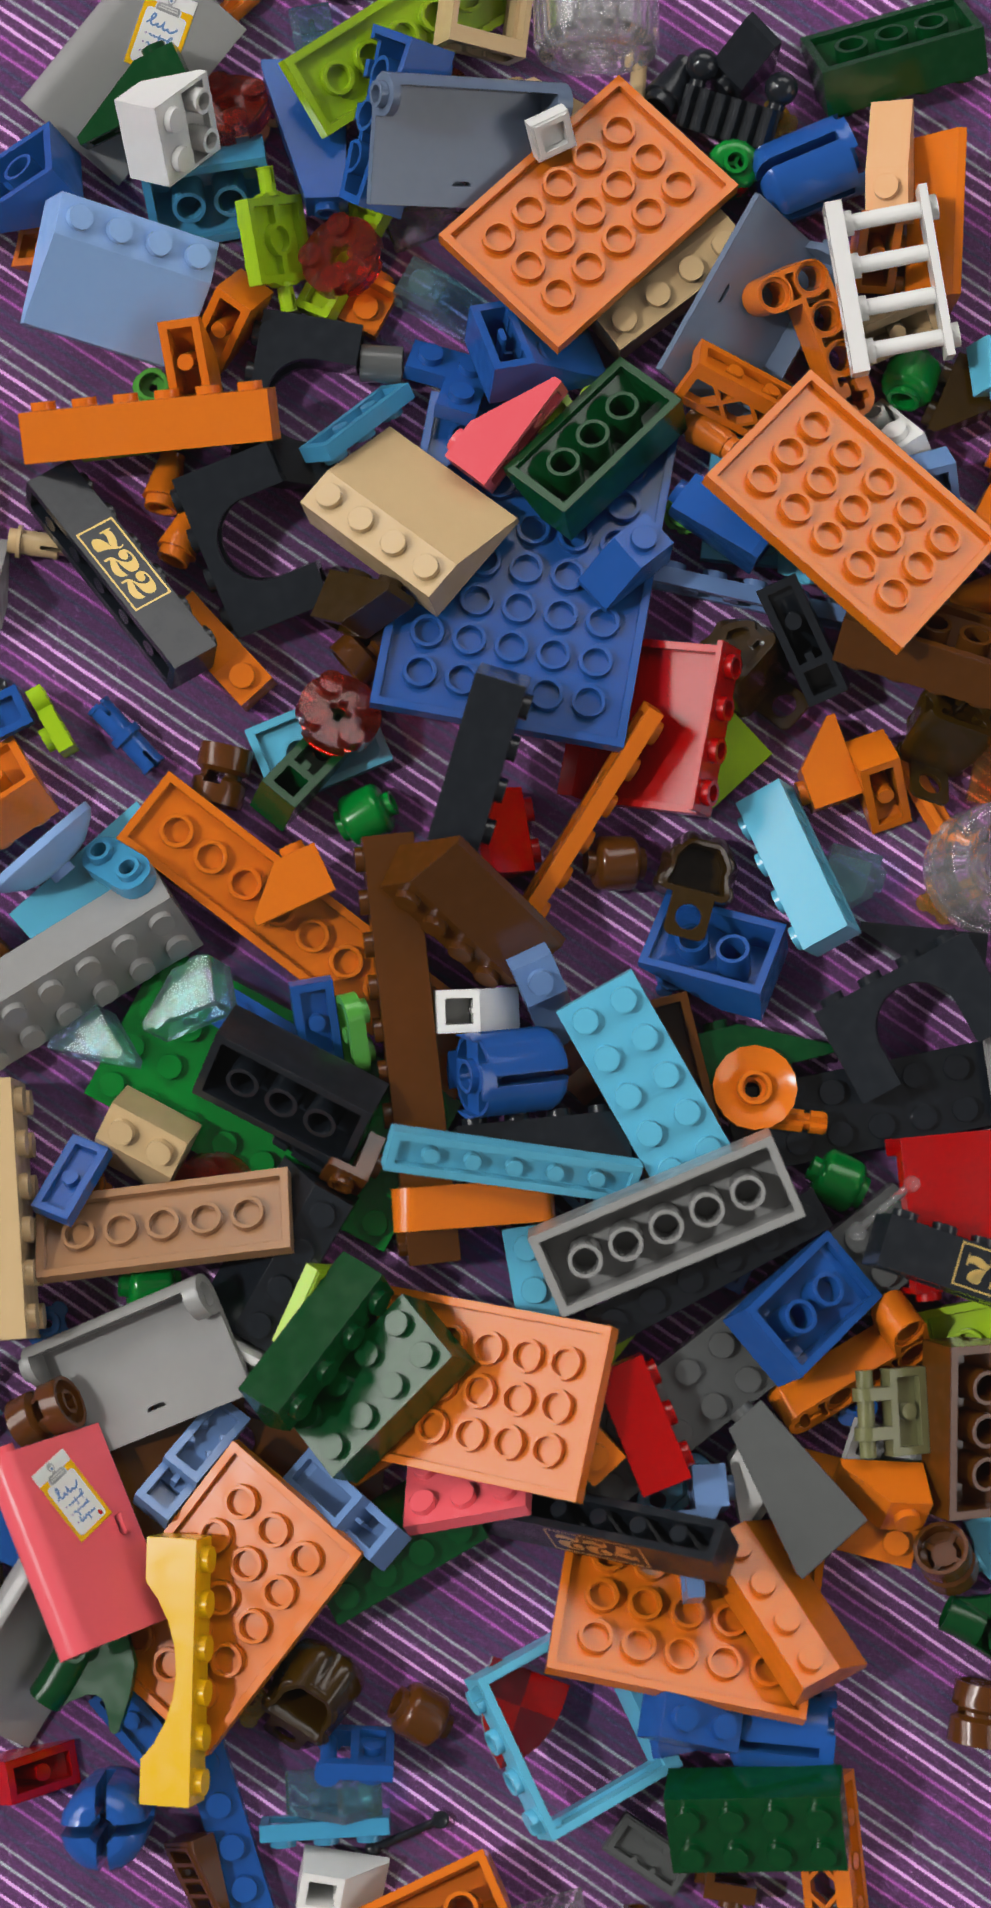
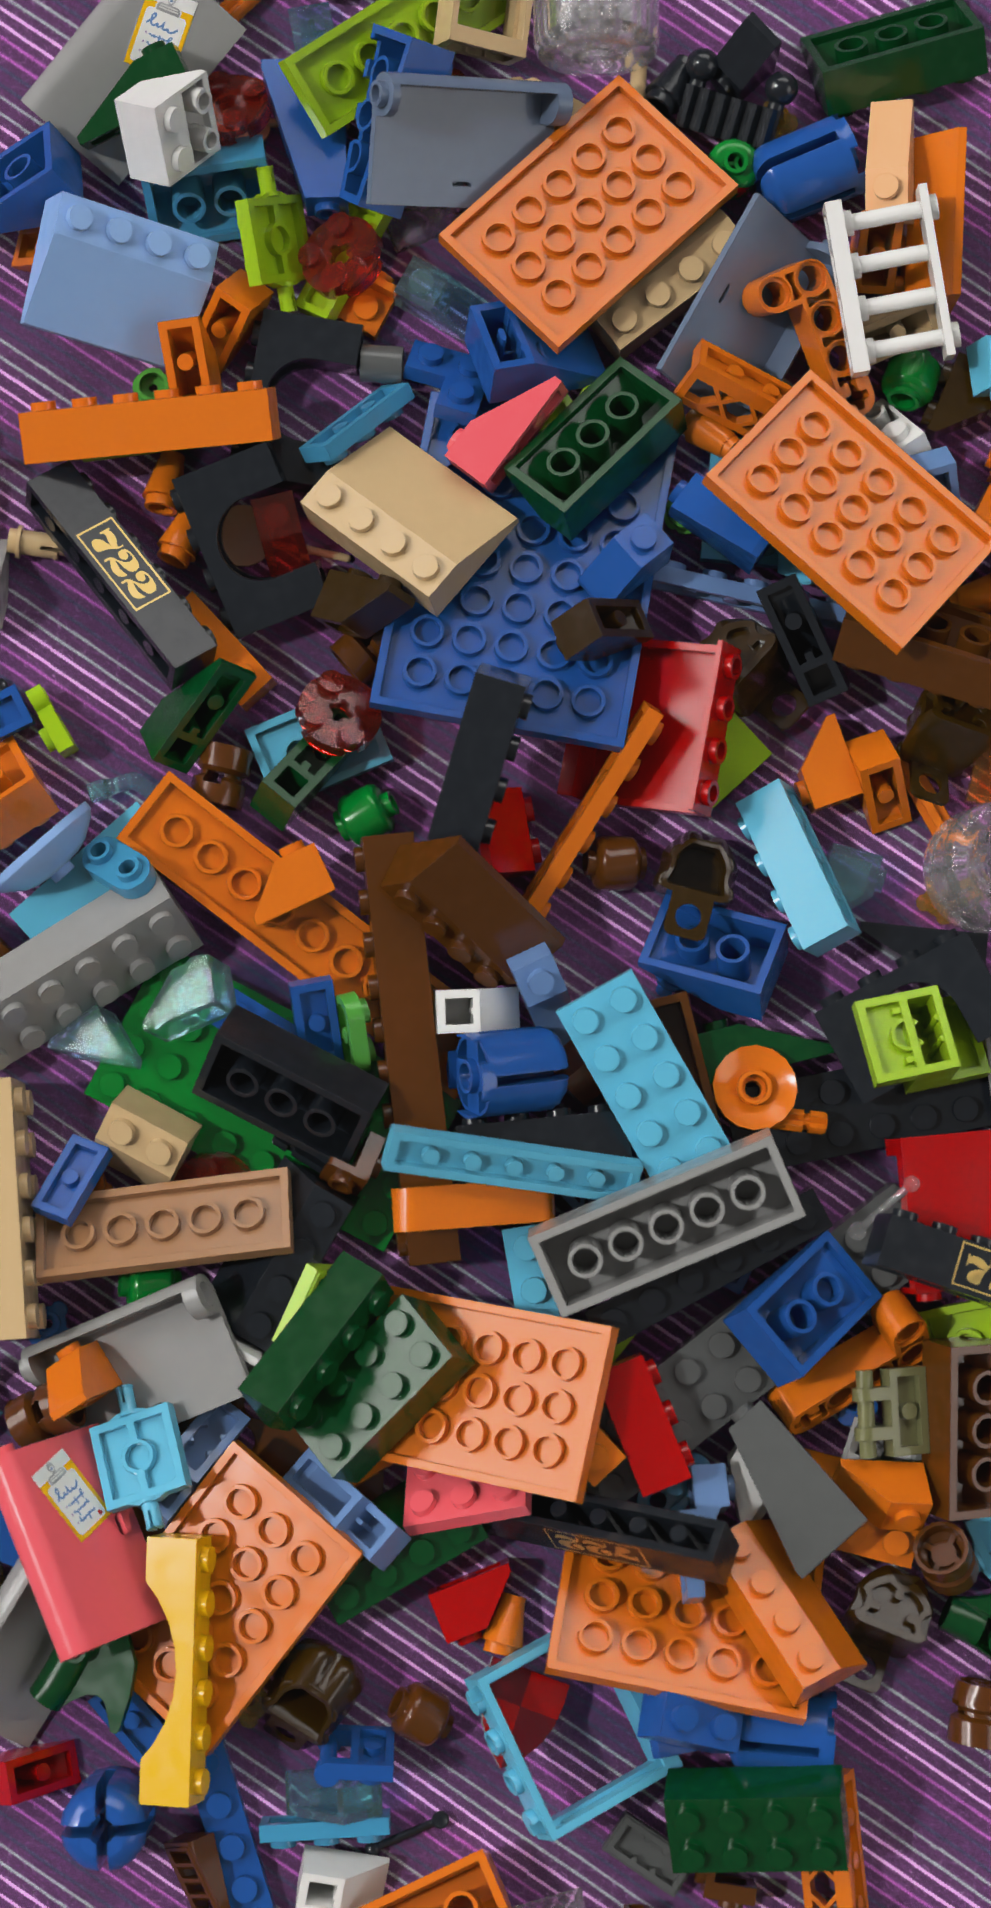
(79, 1379): none -> orange slope
(106, 788): none -> clear light blue arm
(126, 735): blue pin -> none
(140, 1457): none -> medium azure plate
(194, 713): none -> dark green slope
(244, 544): none -> tan piece
(280, 532): none -> clear red slope
(469, 1602): none -> red slope
(506, 1626): none -> orange cone
(550, 132): white tile -> none
(600, 628): none -> dark brown slope
(838, 1180): green head -> none
(887, 1620): none -> dark brown piece
(918, 1040): none -> lime bracket

